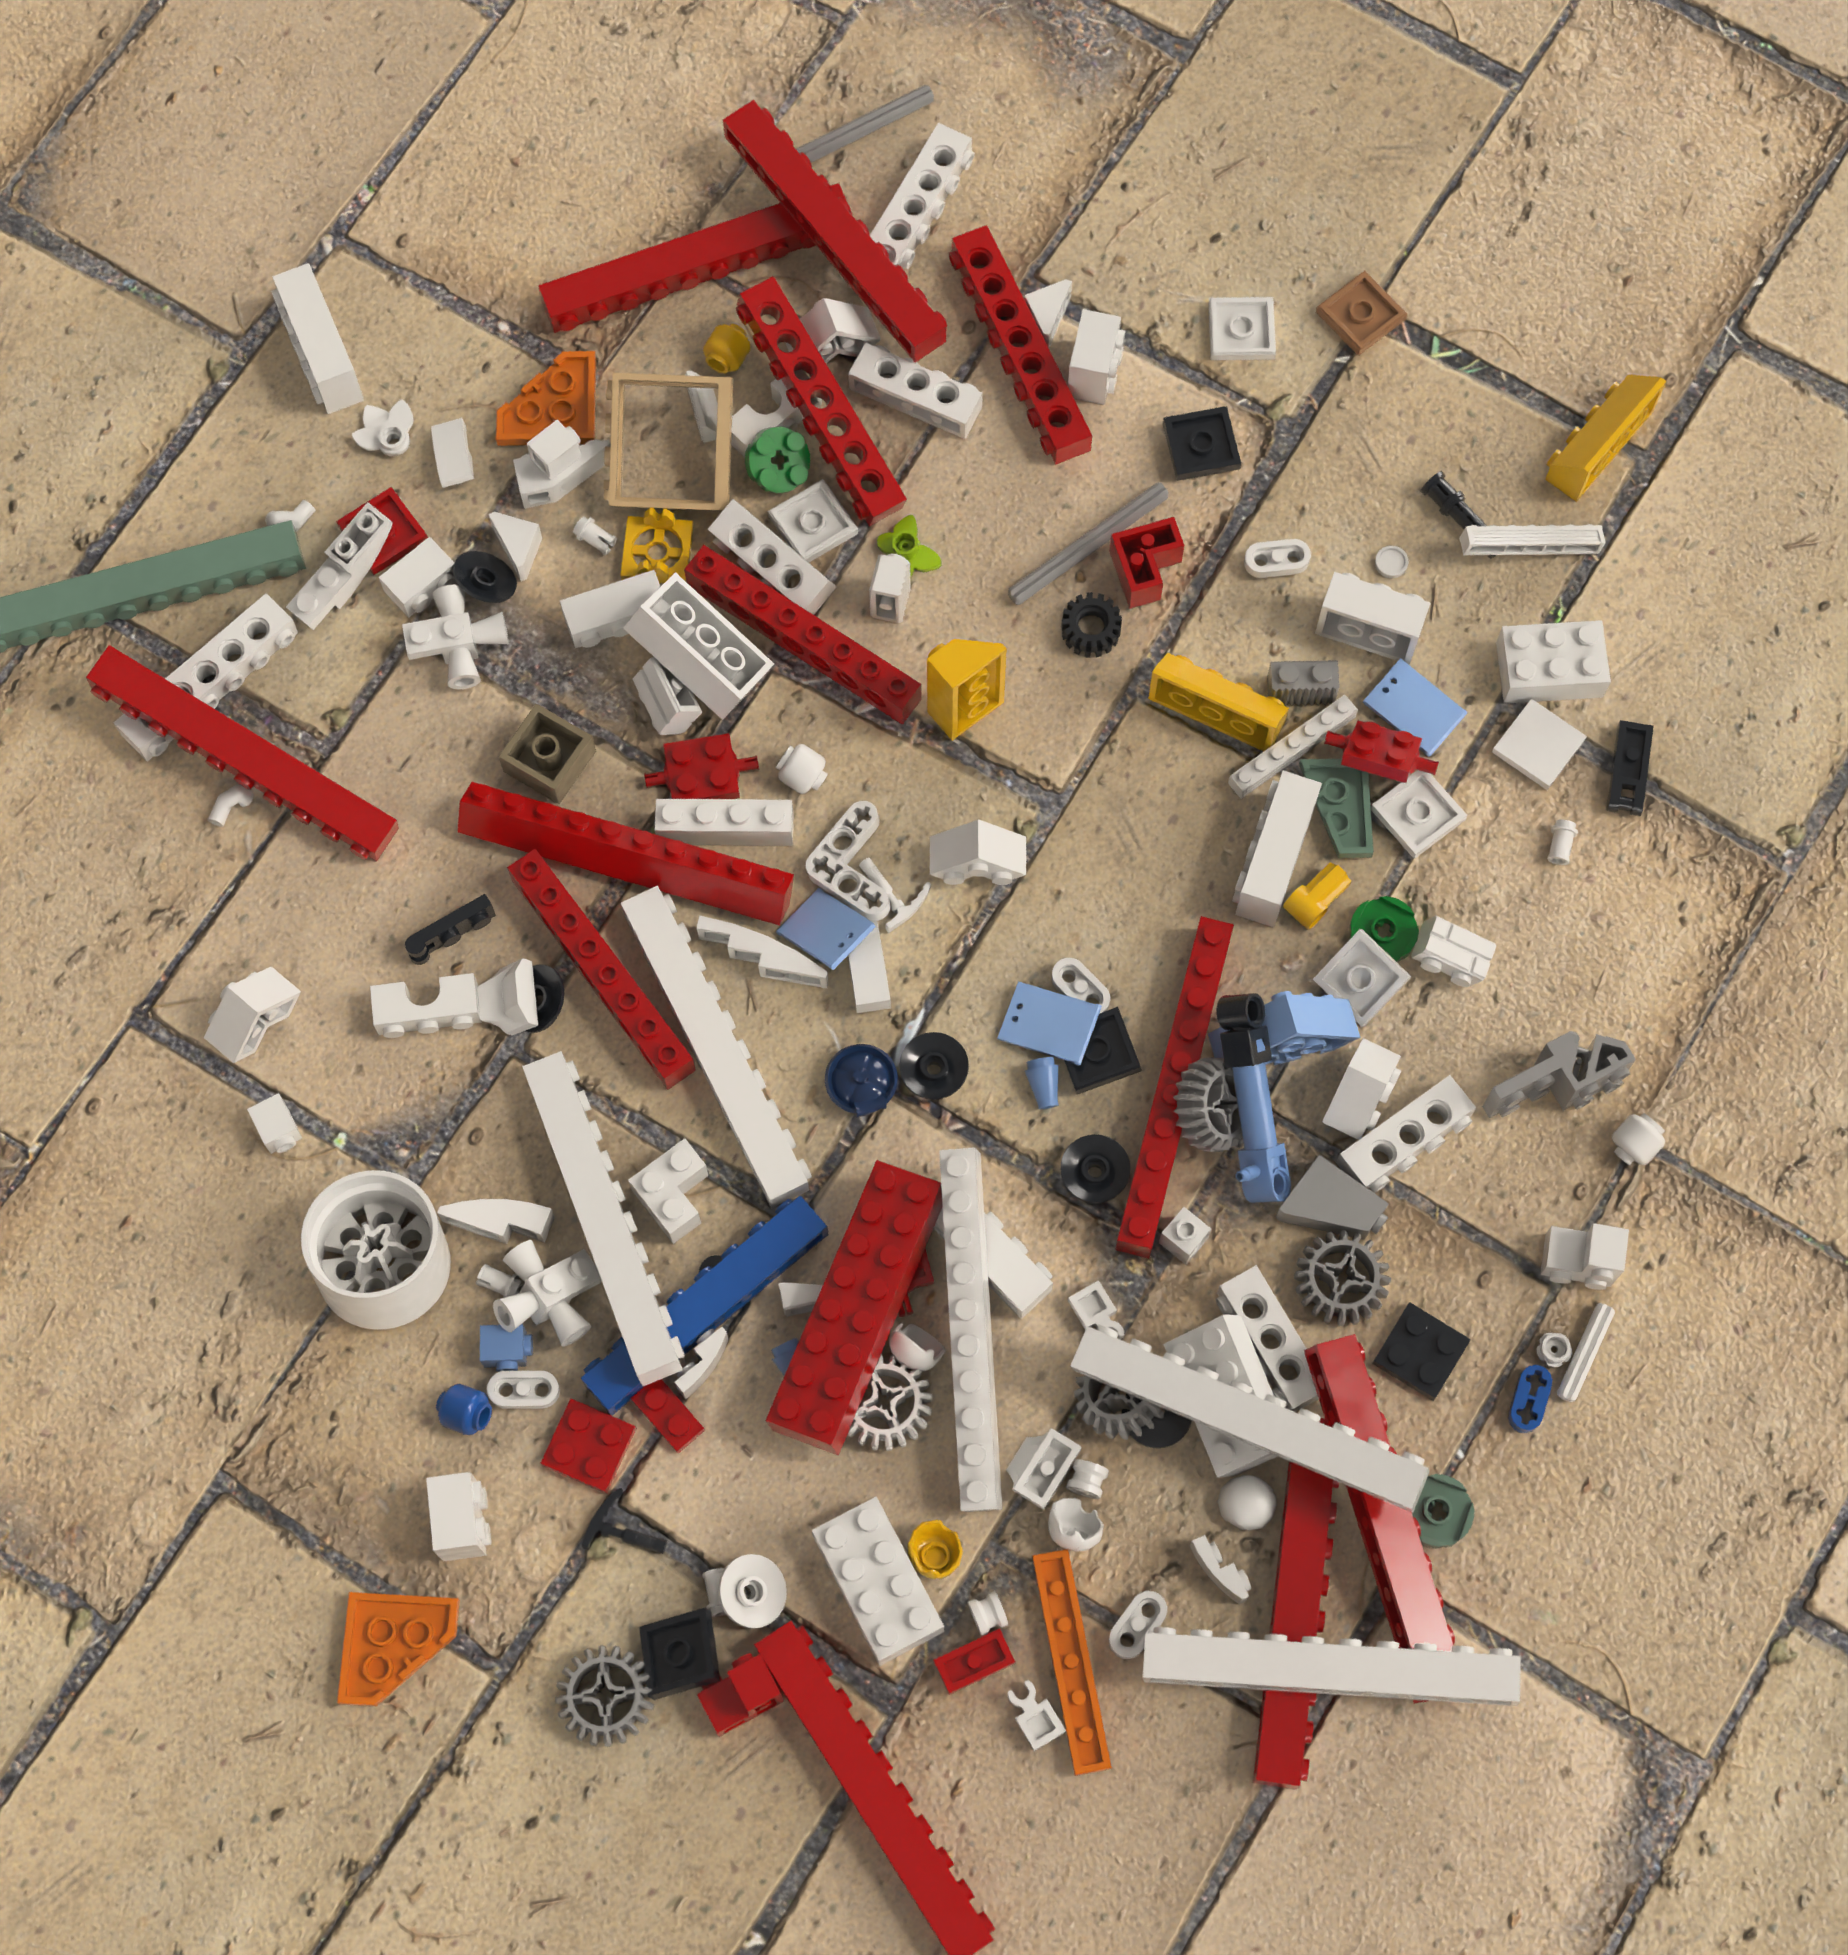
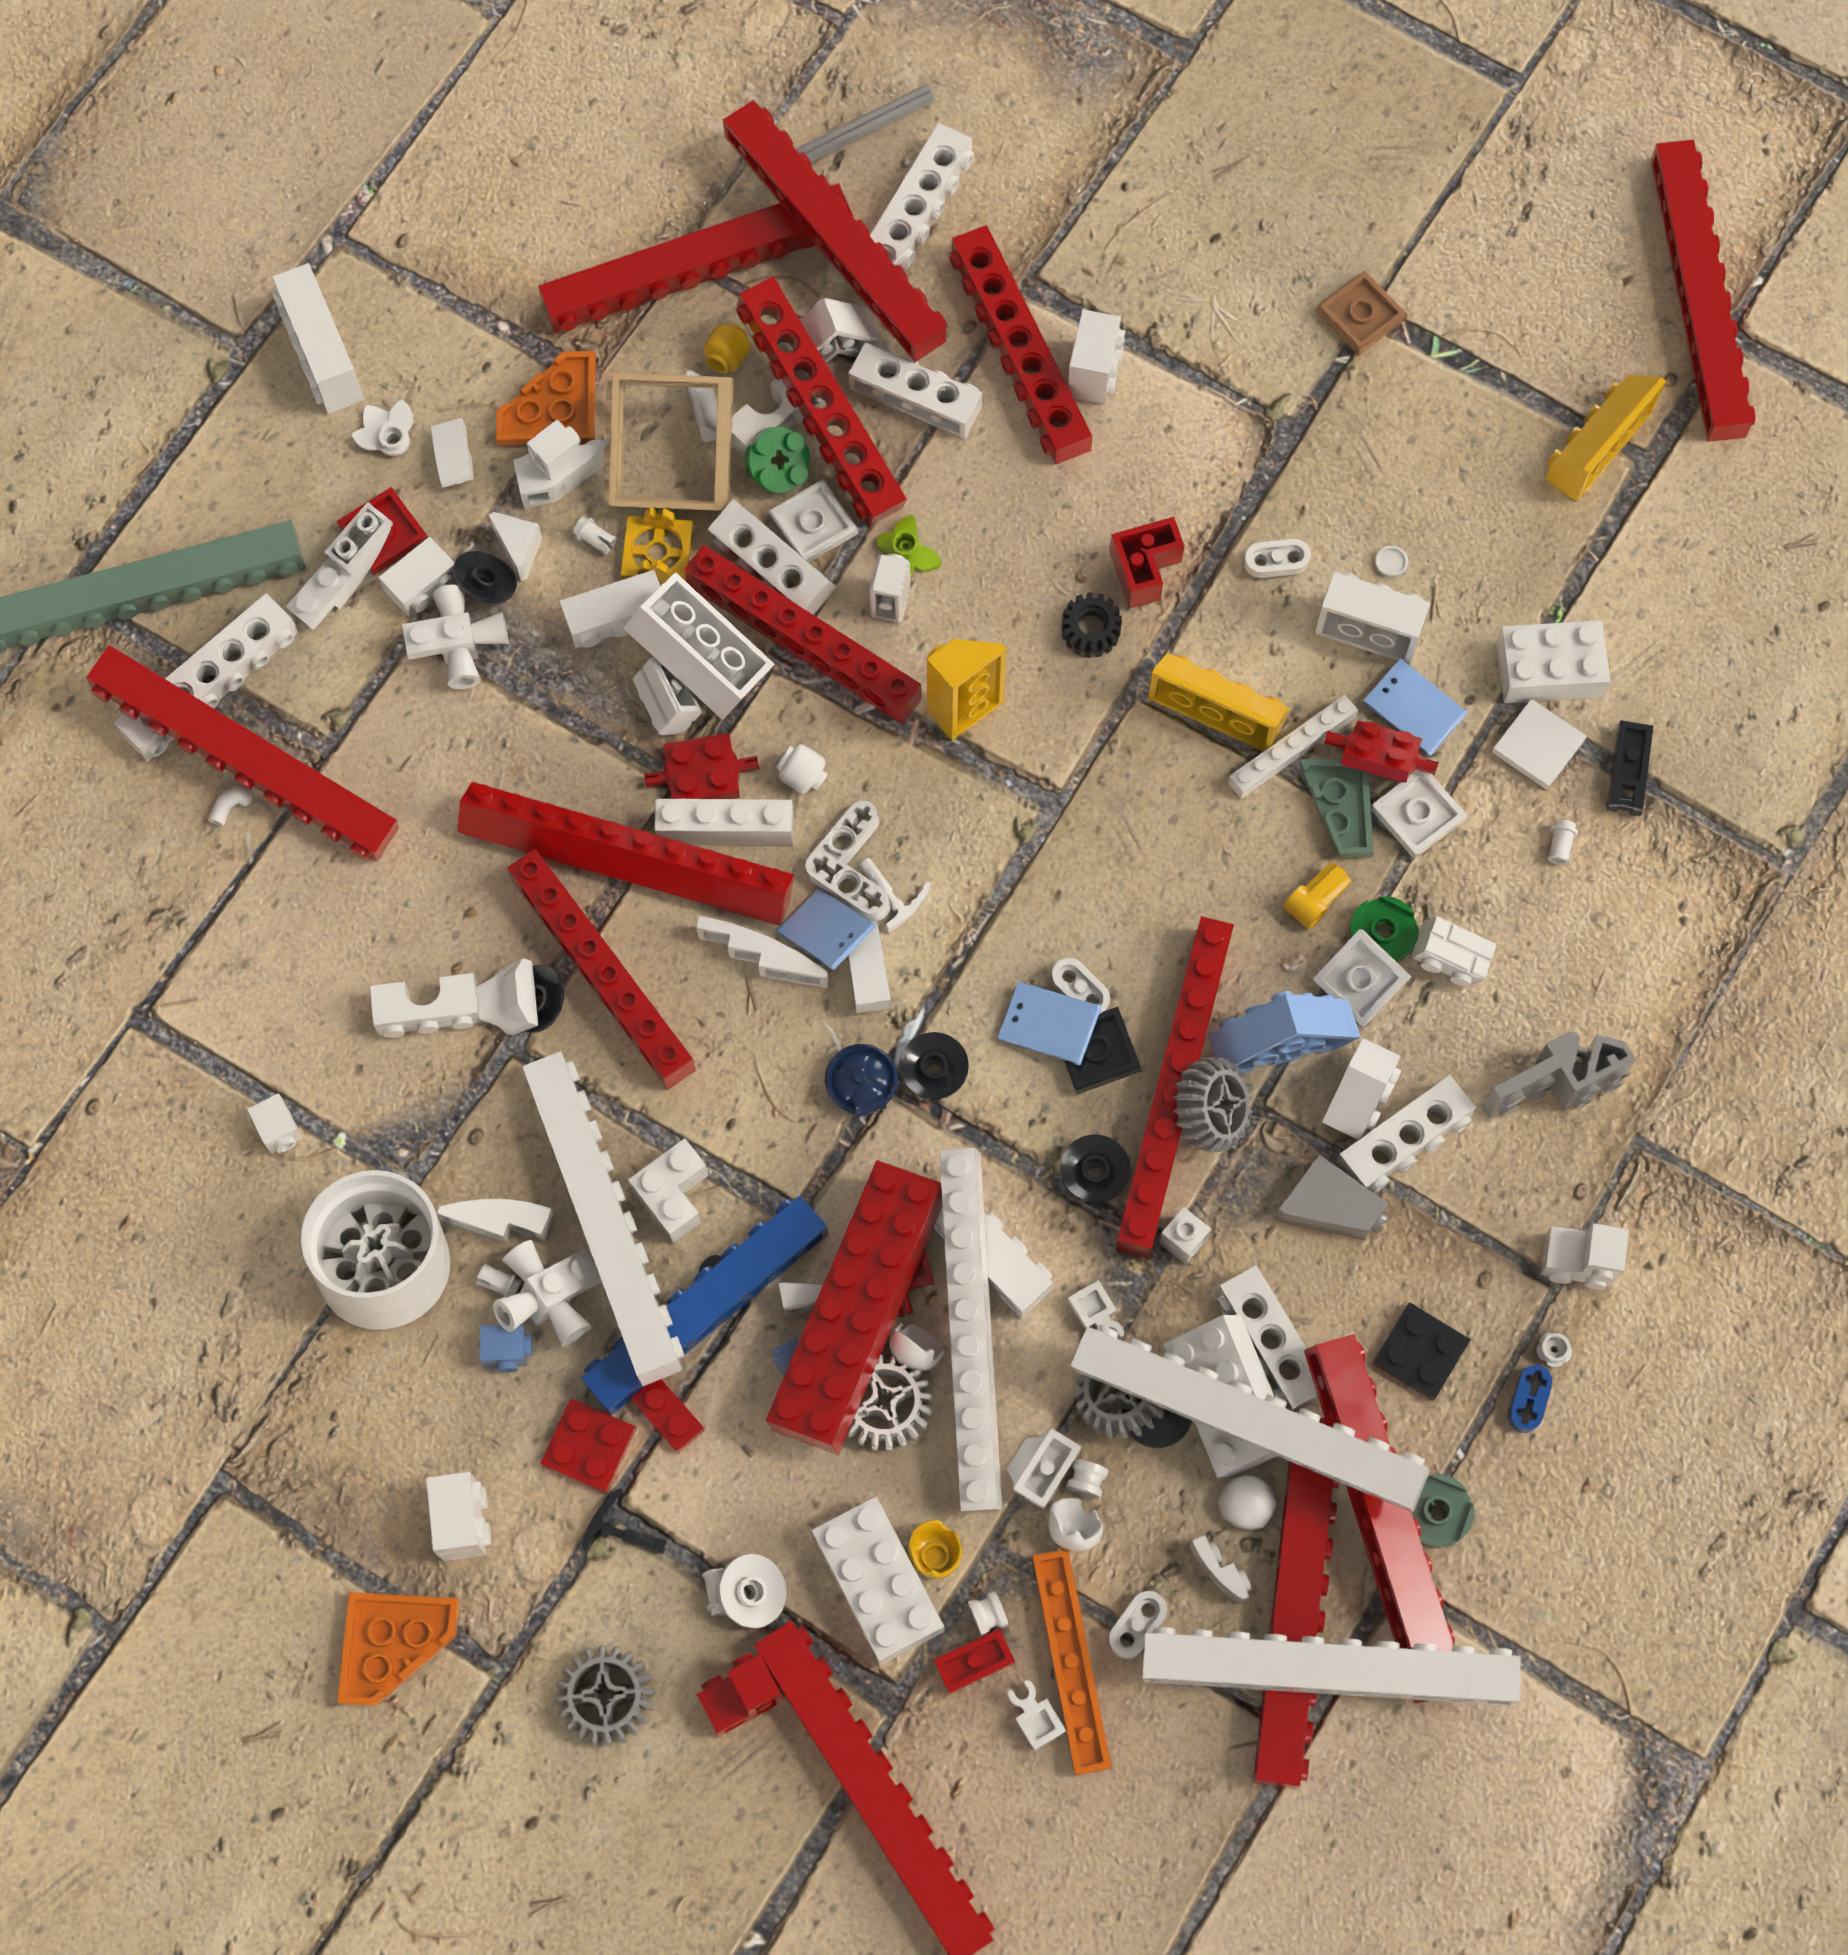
(248, 1011): white brick -> none
(298, 516): white arm -> none
(449, 929): black plate -> none
(464, 1409): blue head -> none
(524, 1389): white plate -> none
(547, 753): dark tan brick -> none
(679, 1653): black plate -> none
(709, 1351): white slope -> none
(715, 1047): white brick -> none
(978, 851): white brick -> none
(1043, 1079): medium blue cone -> none
(1049, 306): white slope -> none
(1087, 543): light grey axle -> none
(1201, 443): black plate -> none
(1242, 328): white tile -> none
(1246, 1050): medium blue piece -> none
(1275, 848): white brick -> none
(1304, 682): light grey brick -> none
(1355, 1285): light grey gear -> none
(1451, 502): black pin -> none
(1532, 540): white piece -> none
(1585, 1352): white axle -> none
(1638, 1139): white head -> none
(1702, 291): none -> red brick

